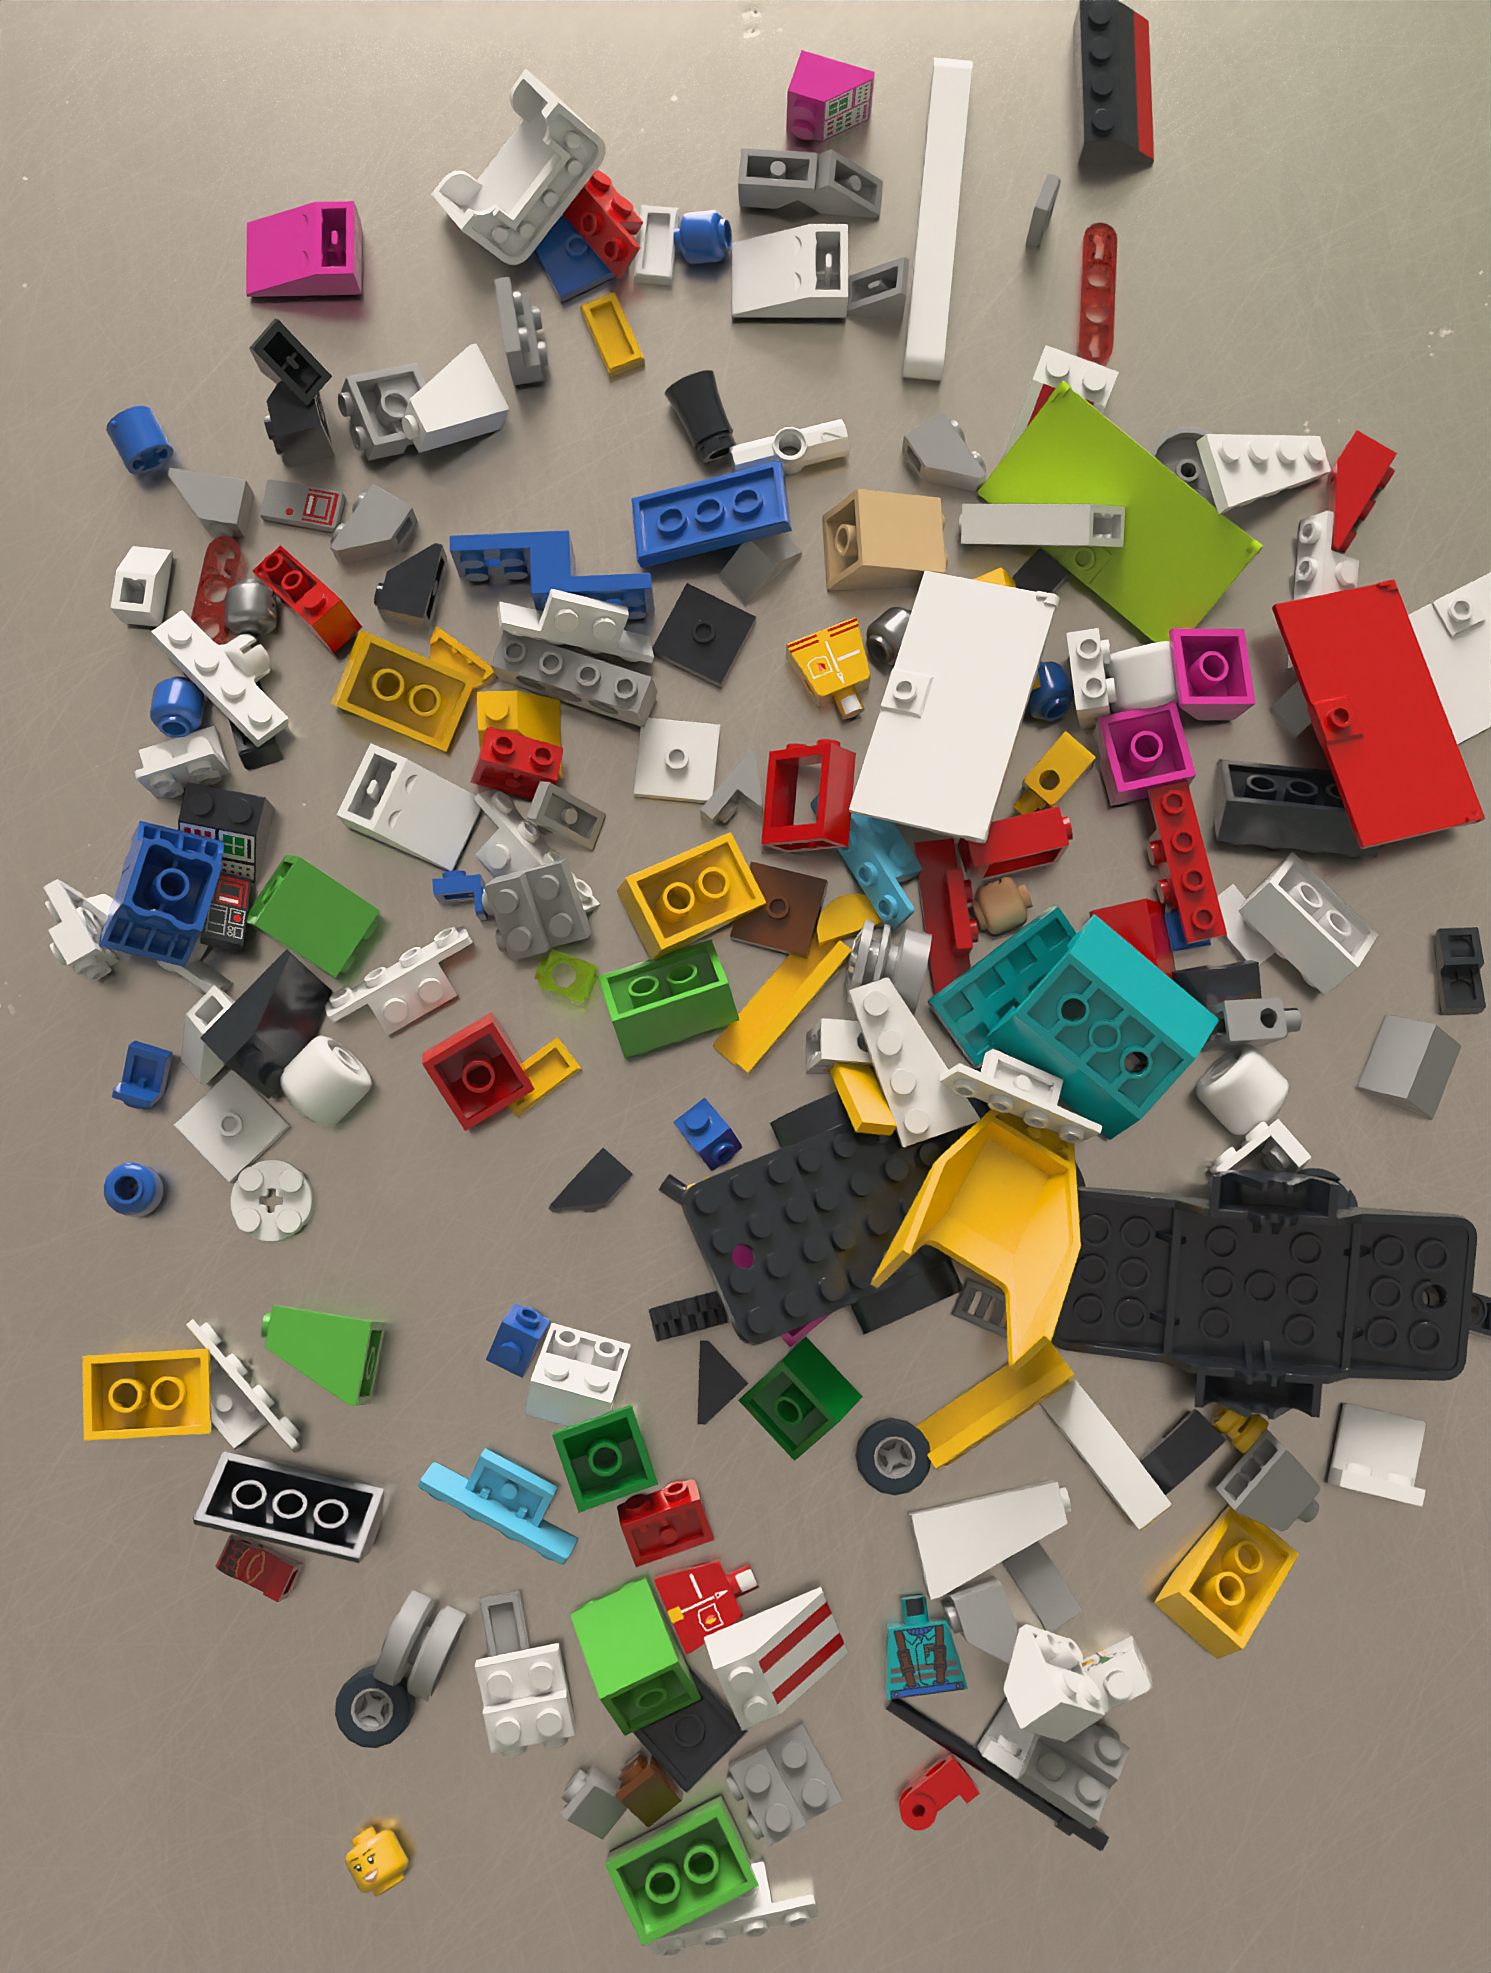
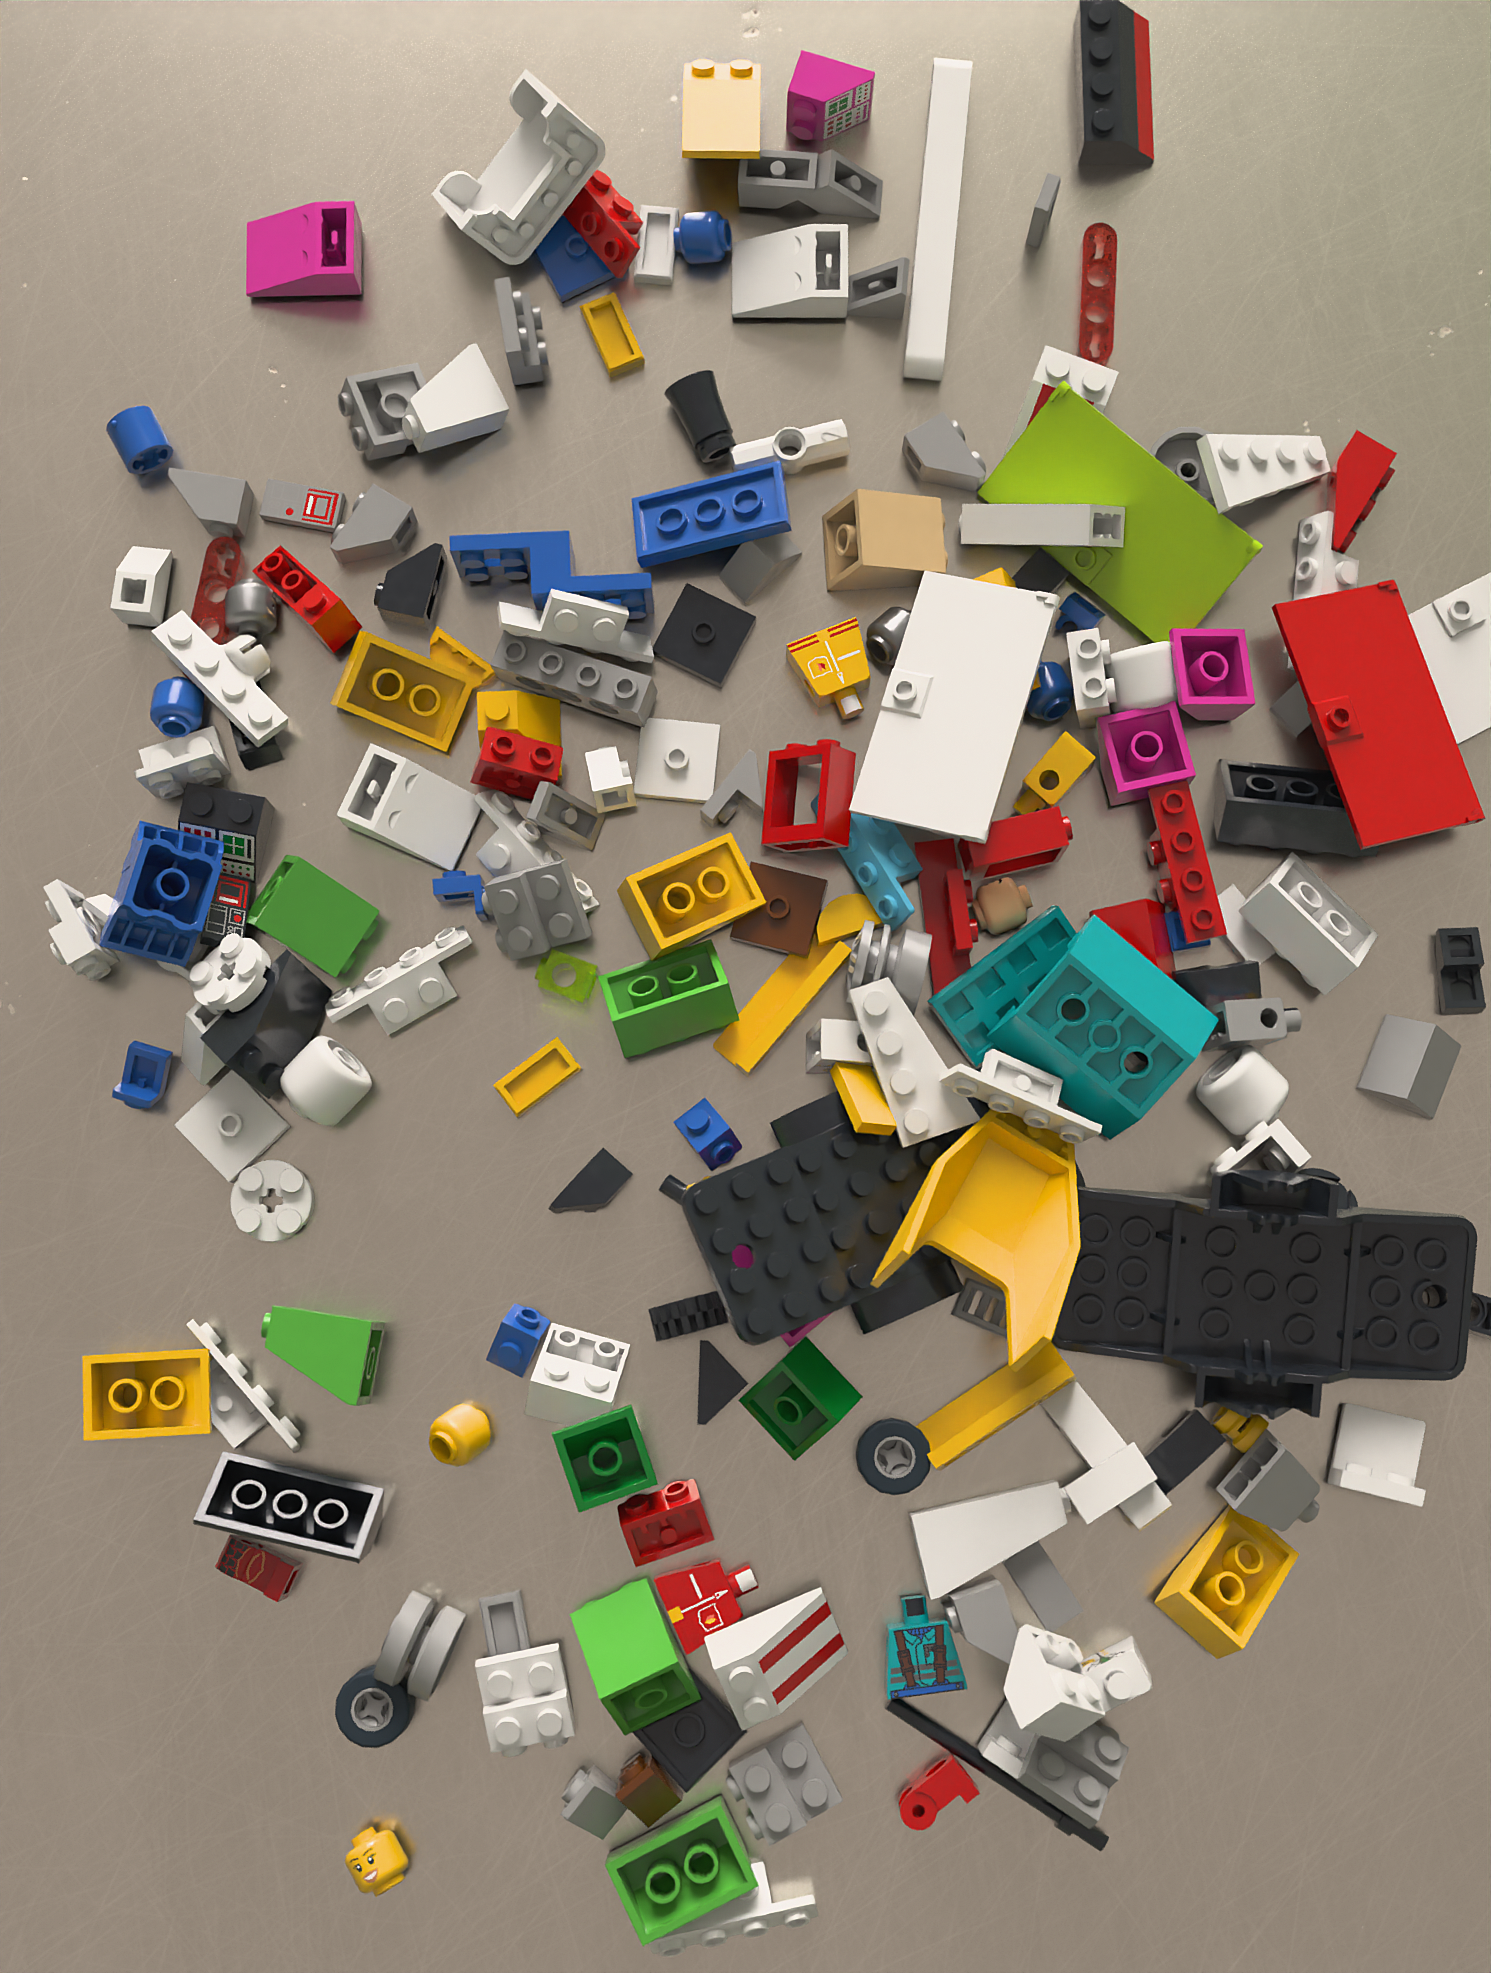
(120, 1189): blue head -> none
(232, 956): none -> white plate
(289, 363): black slope -> none
(298, 429): black slope -> none
(459, 1435): none -> yellow head
(477, 1071): red slope -> none
(504, 1499): medium azure bracket -> none
(610, 780): none -> white brick
(721, 110): none -> slope
(1080, 612): none -> blue tile
(1110, 1483): none -> white tile

